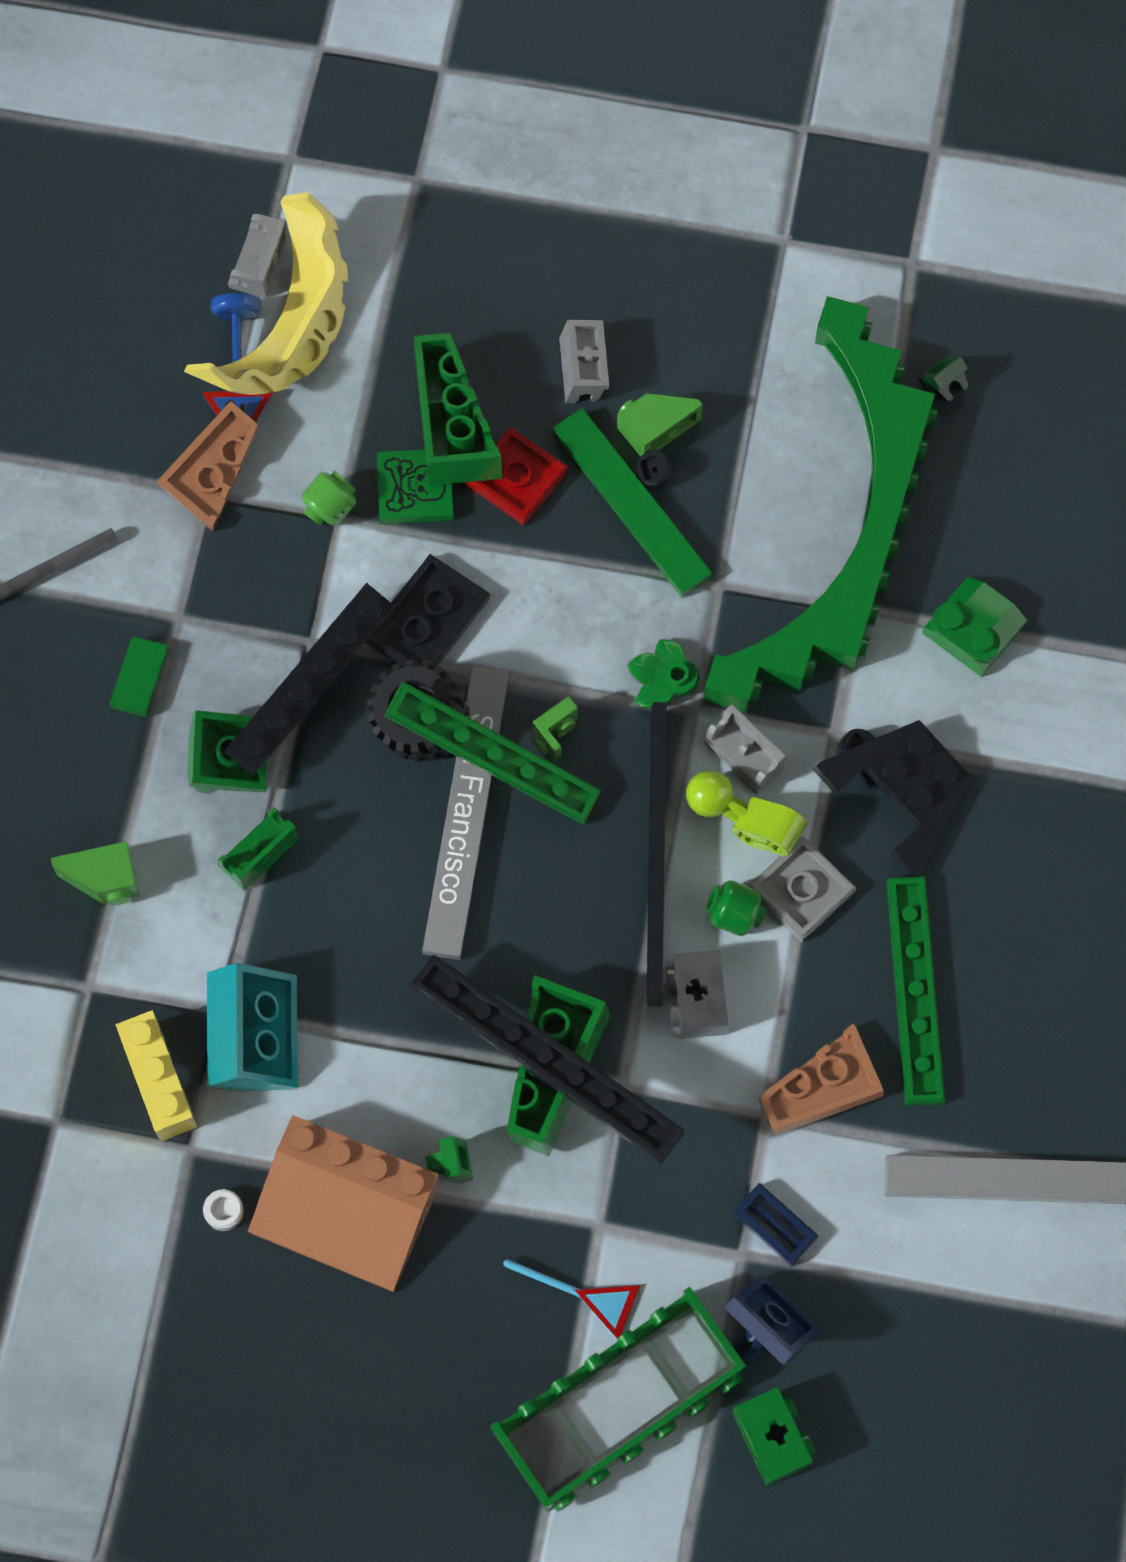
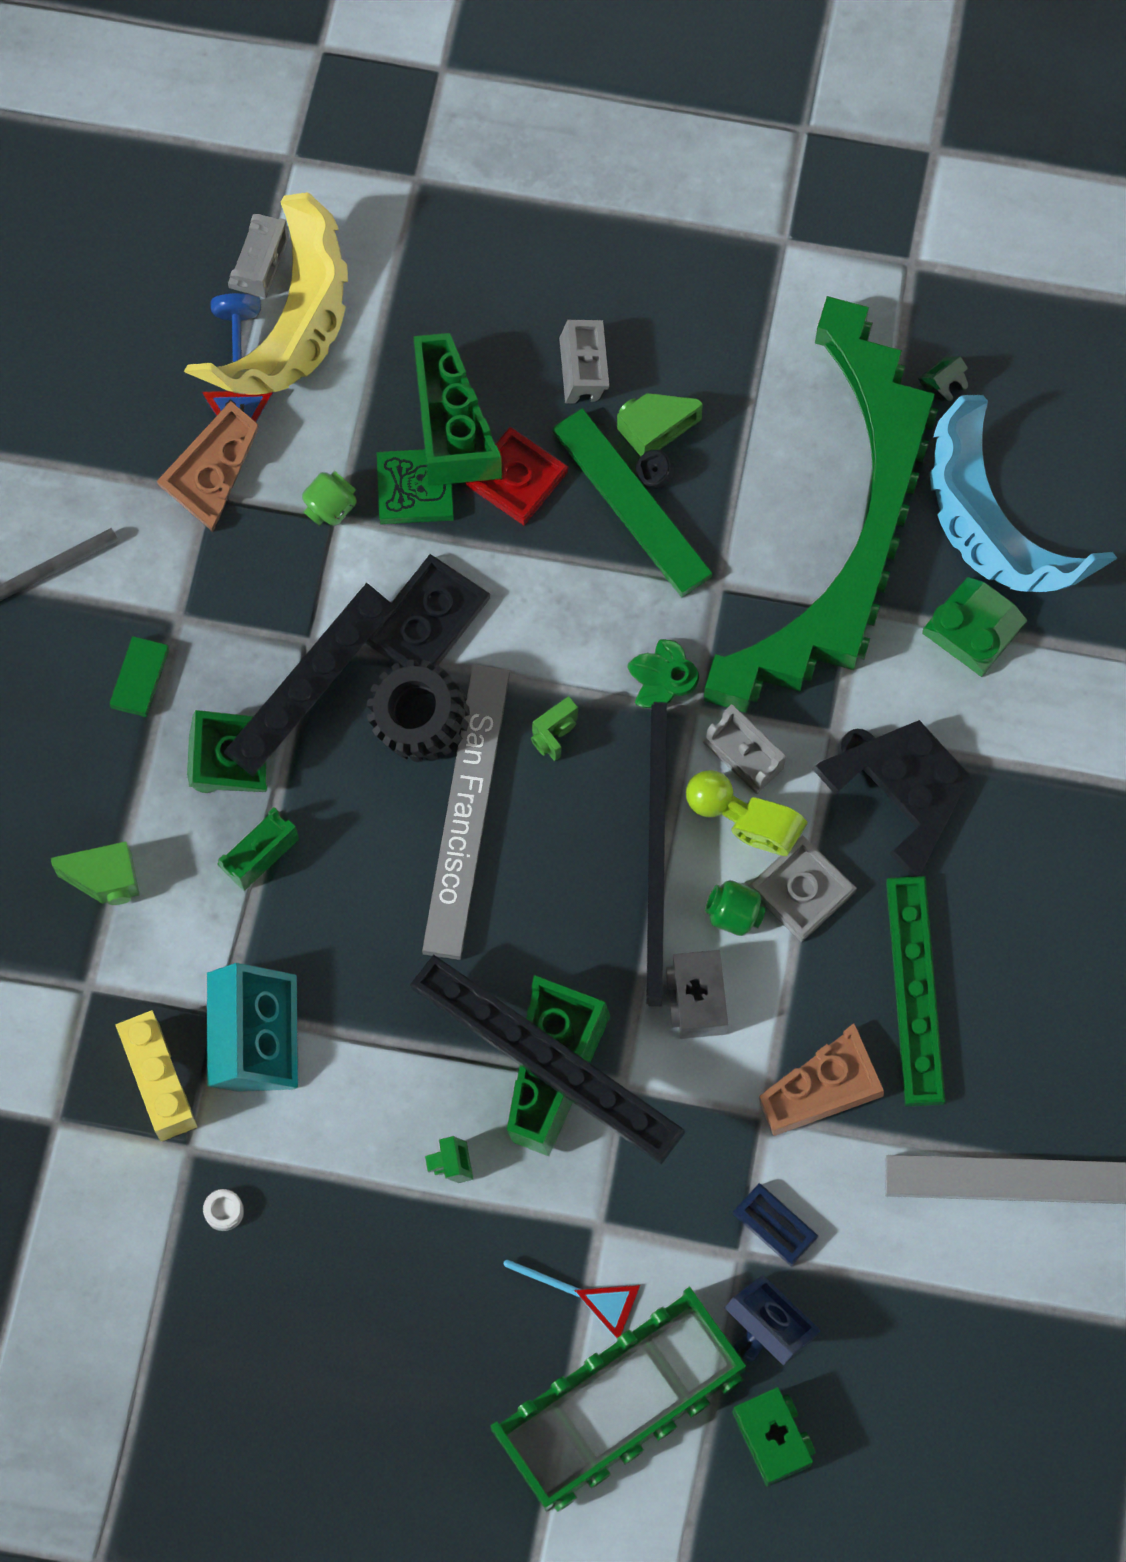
(343, 1203): nougat slope -> none
(492, 753): green tile -> none
(975, 519): none -> medium azure windscreen

